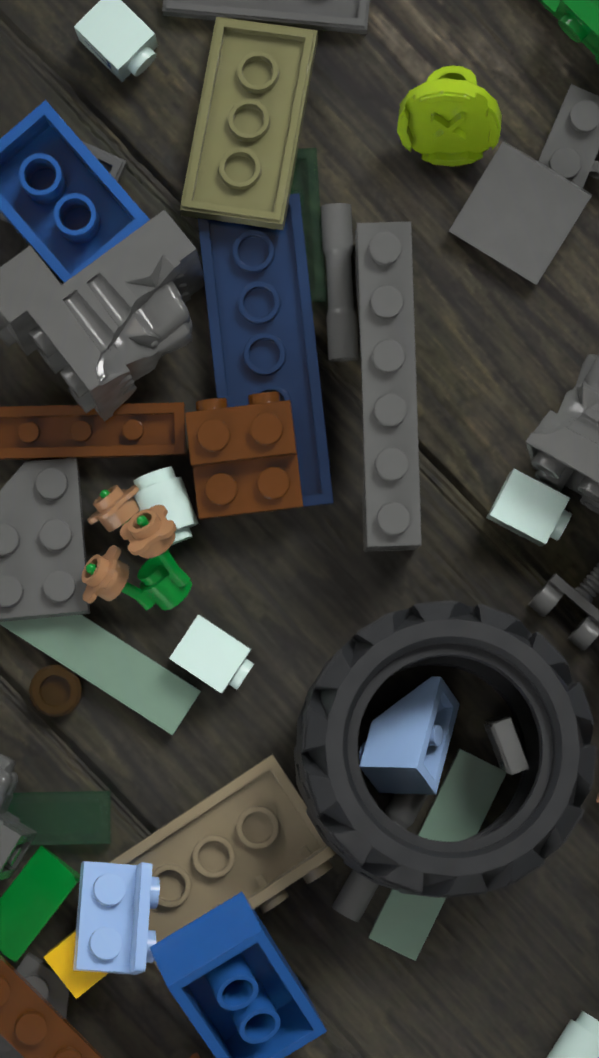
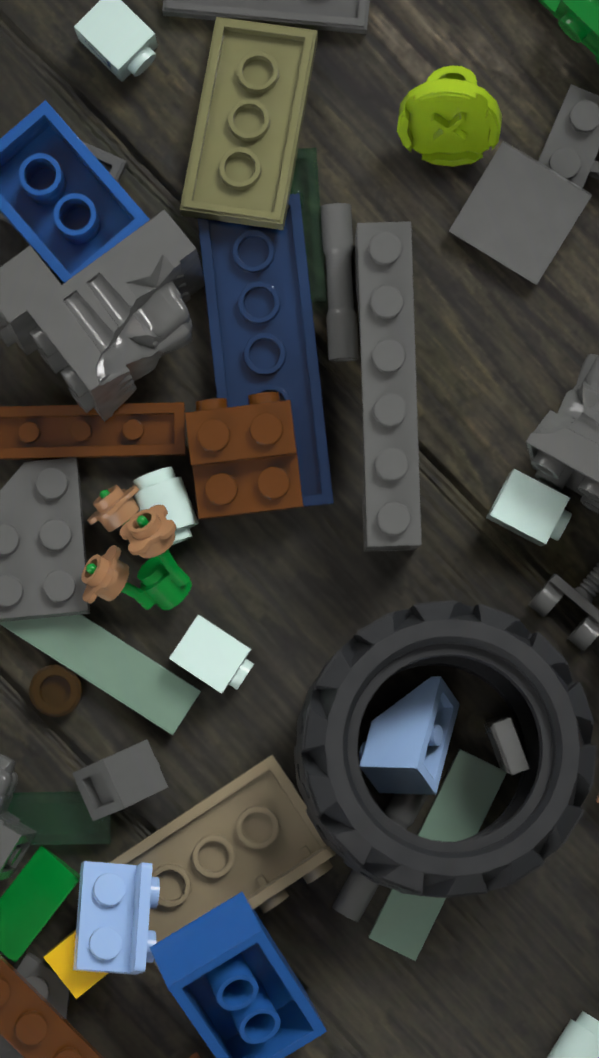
(120, 780): none -> dark grey brick

